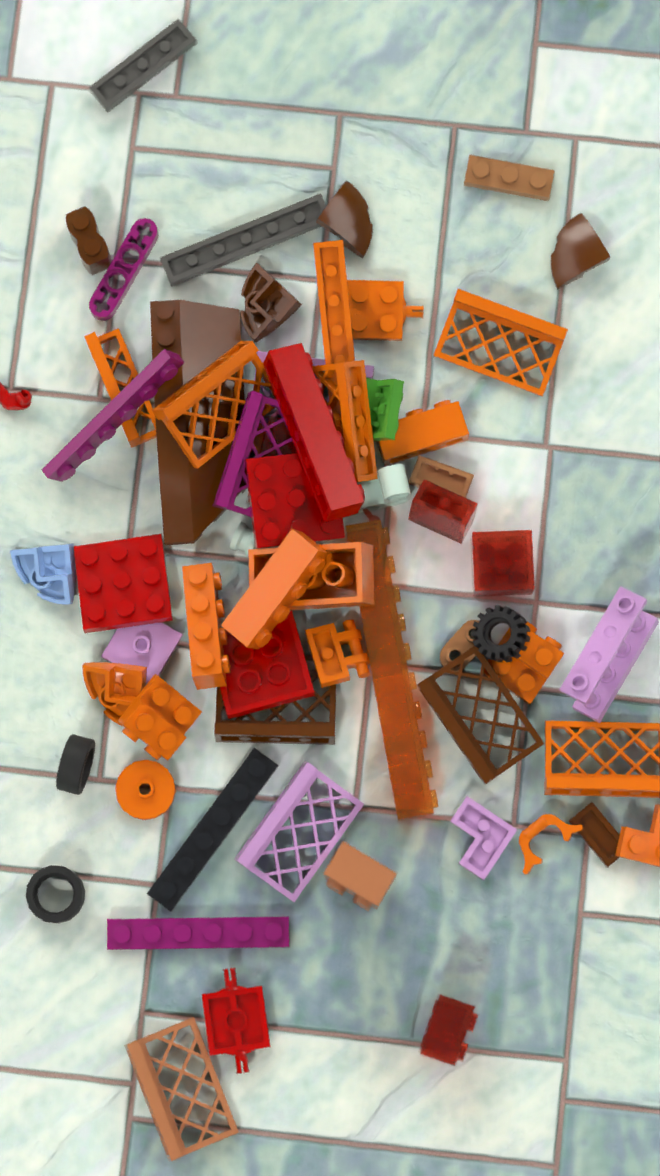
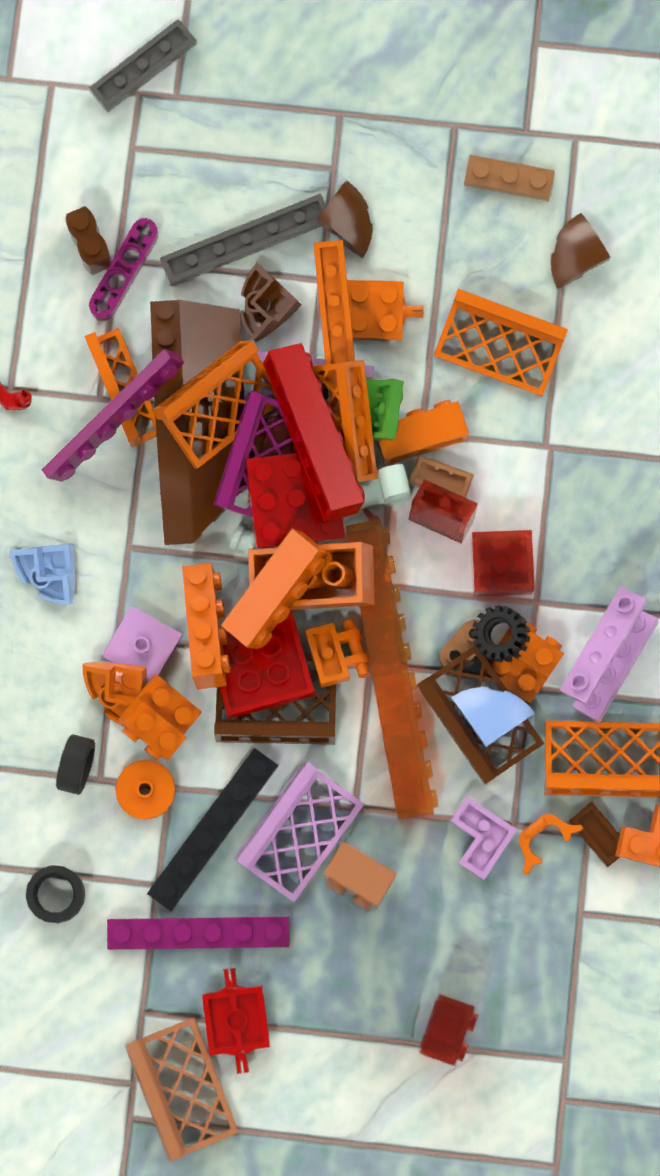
(123, 583): red plate -> none
(491, 711): none -> light blue brick

